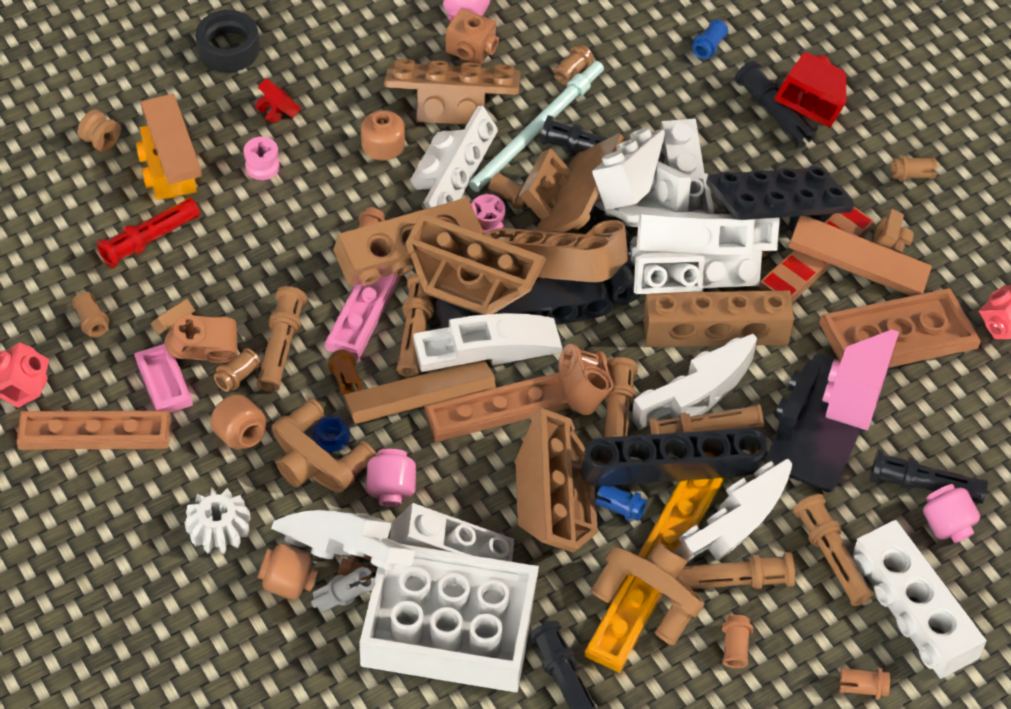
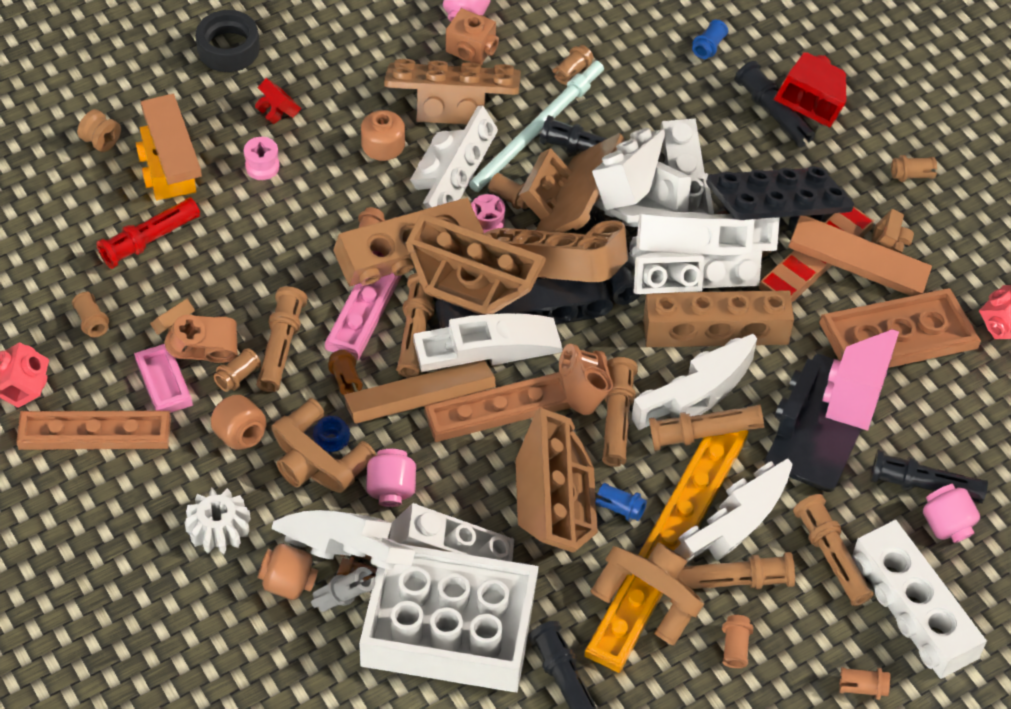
(659, 467): black beam -> none

